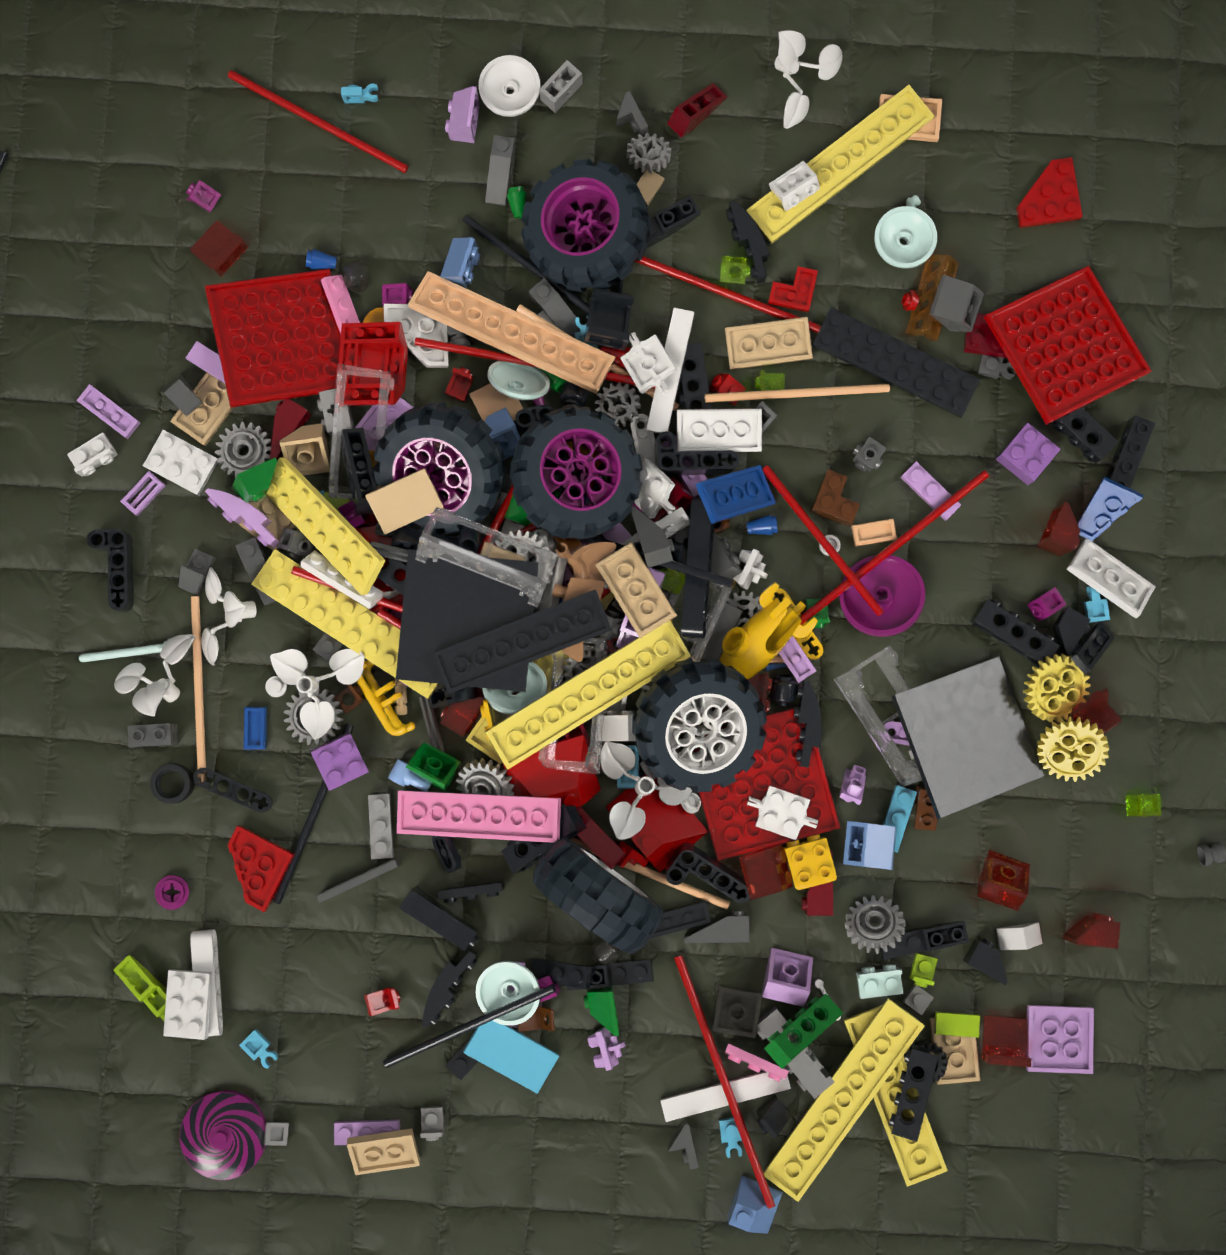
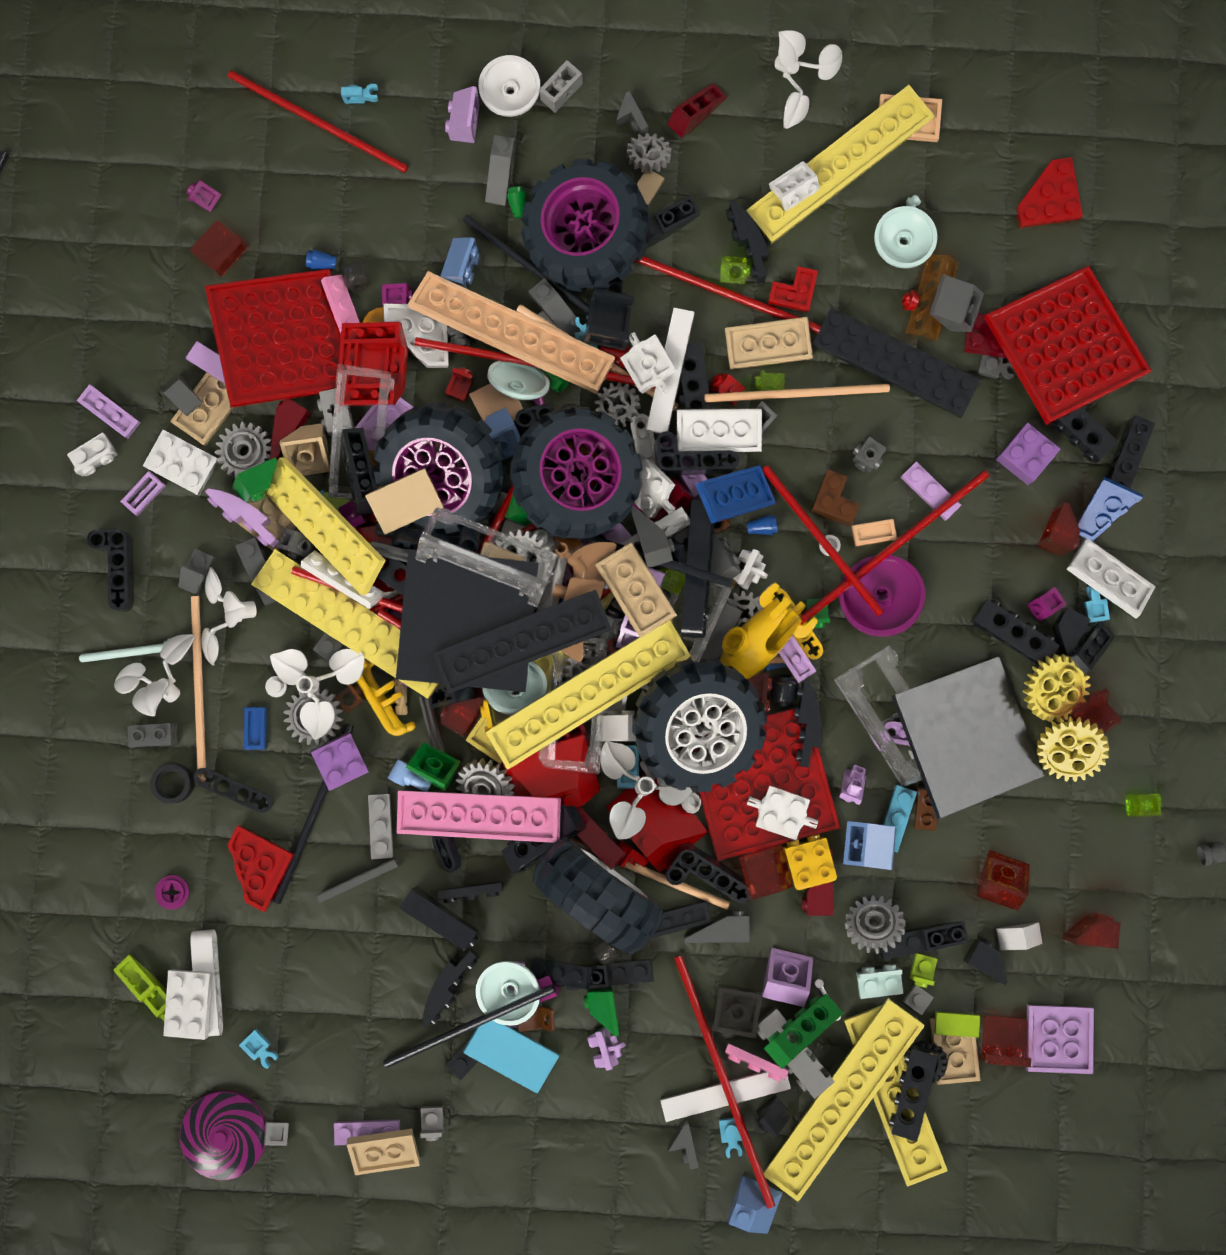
(382, 1000): bracket -> none
(573, 394): black head -> none

